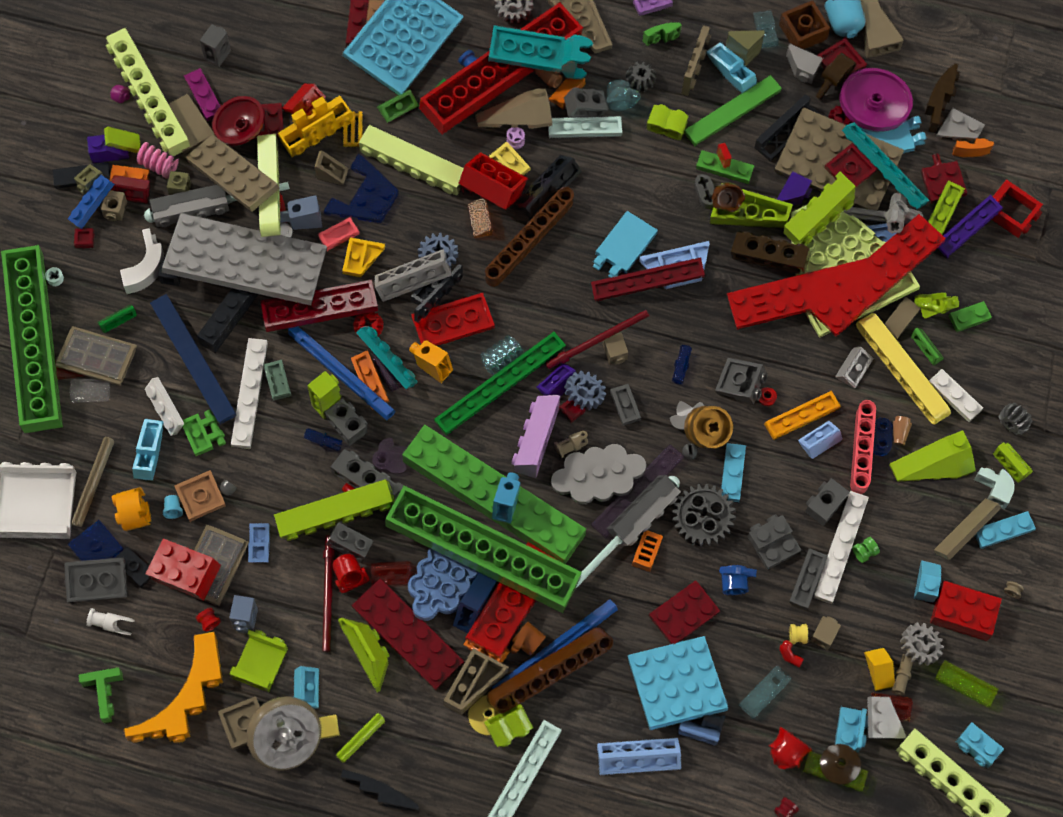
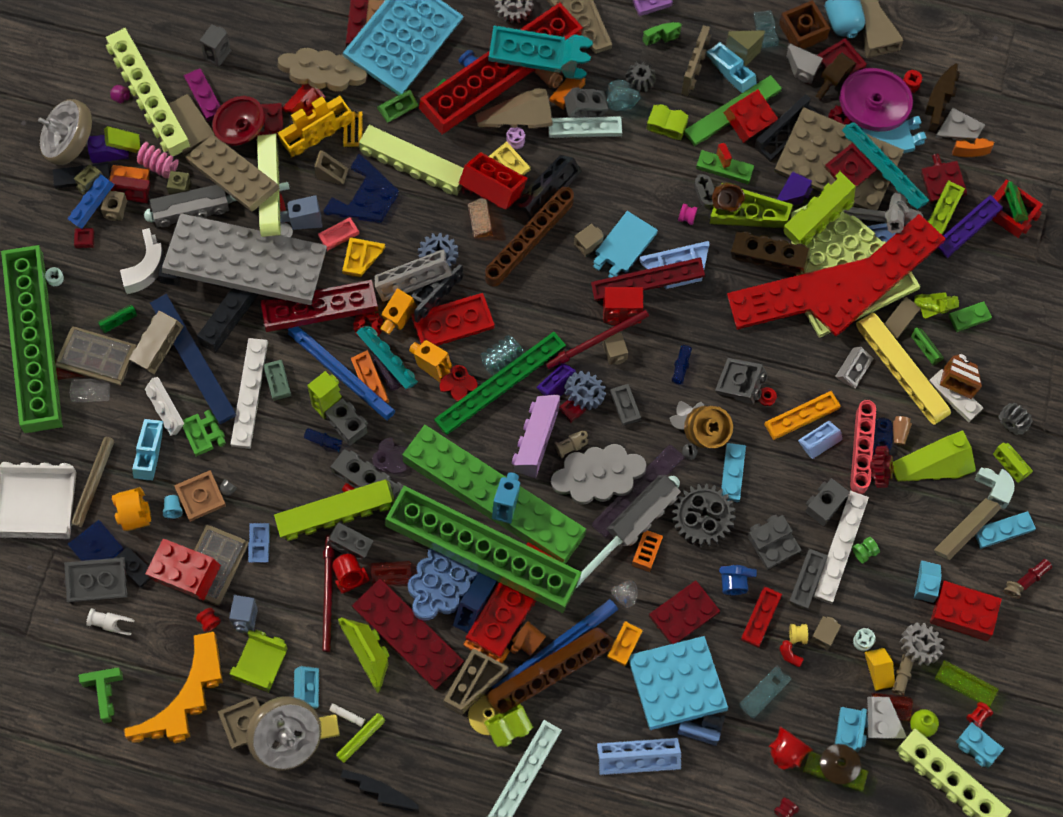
(65, 132): none -> wheel
(156, 342): none -> dark tan brick
(321, 69): none -> dark tan plate
(347, 715): none -> white wheel
(397, 311): none -> light orange torso
(458, 385): none -> red plate
(588, 239): none -> dark tan brick
(621, 304): none -> red brick
(625, 593): none -> clear brick
(625, 643): none -> light orange plate
(687, 214): none -> dark pink wheel
(750, 115): none -> red brick
(761, 617): none -> red tile
(864, 635): none -> light aqua wheel
(882, 466): none -> dark red gear
(913, 85): none -> red wheel
(924, 722): none -> lime brick
(961, 376): none -> dark orange torso
(979, 714): none -> red bush
(1015, 202): none -> green slope
(1034, 574): none -> dark red axle

